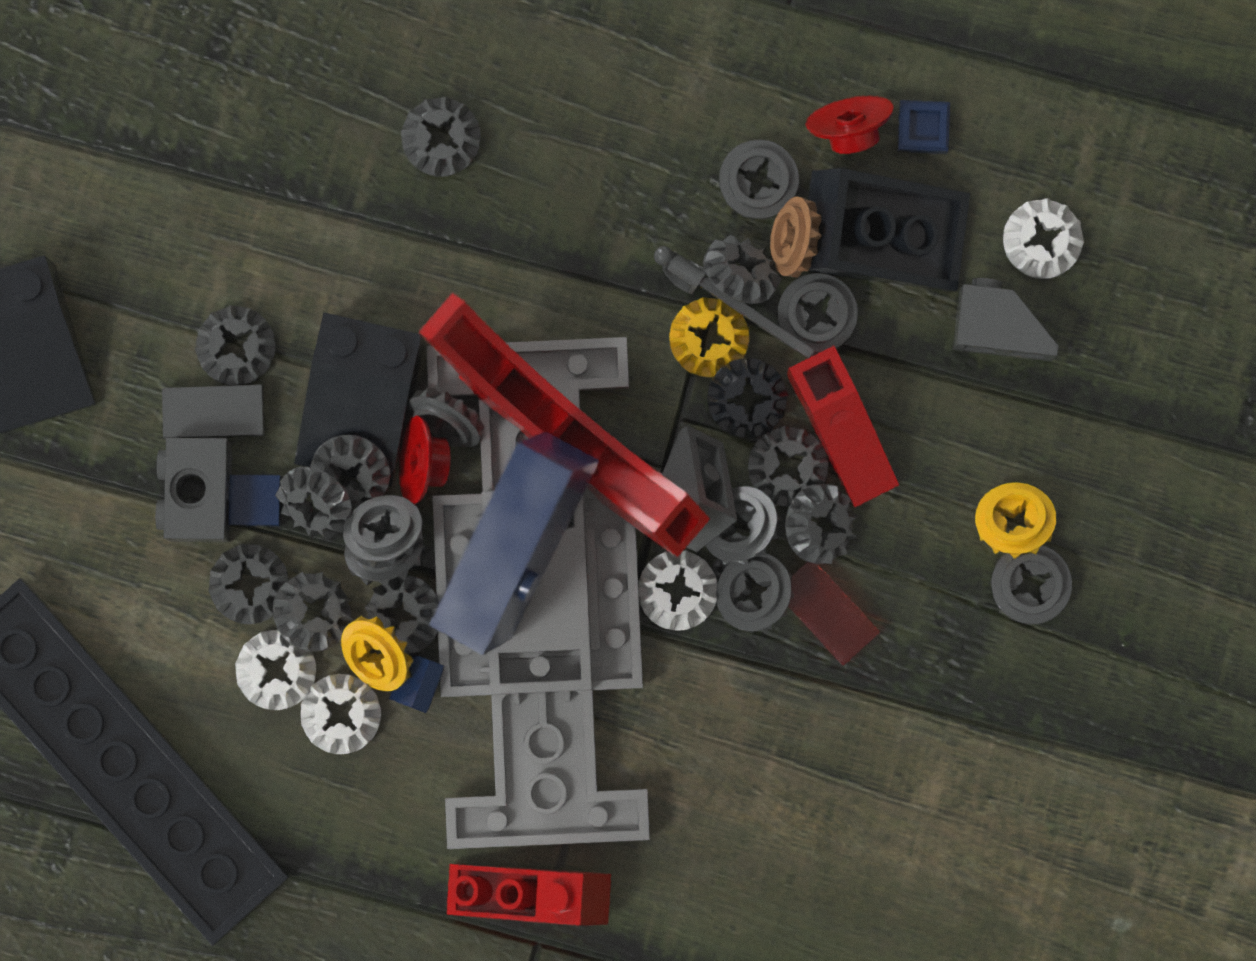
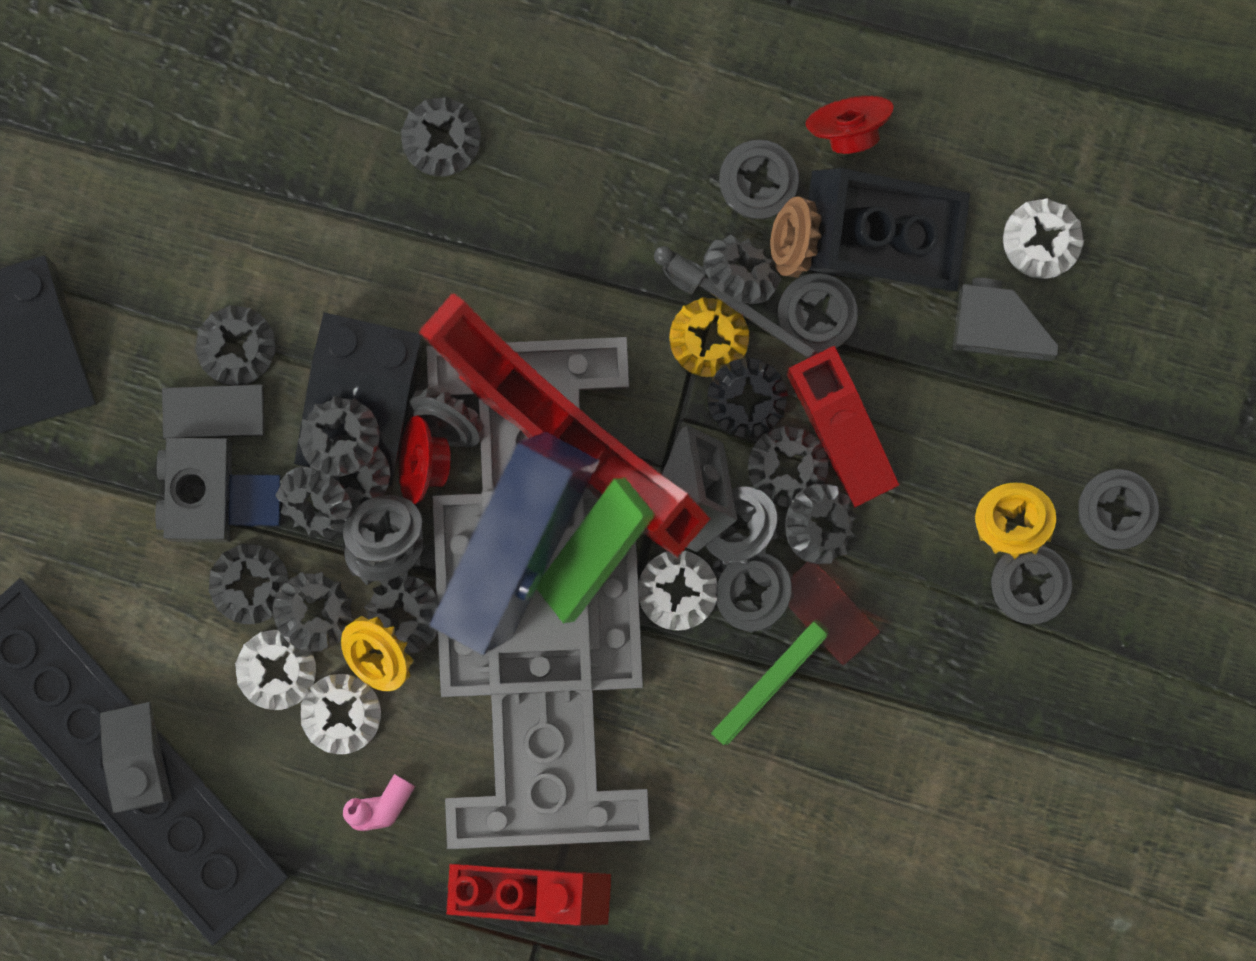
(133, 758): none -> dark grey slope
(345, 456): none -> dark grey gear
(381, 810): none -> bright pink arm
(421, 686): dark blue tile -> none
(594, 550): none -> bright green tile
(770, 682): none -> bright green tile
(923, 127): dark blue tile -> none
(1137, 496): none -> dark grey gear

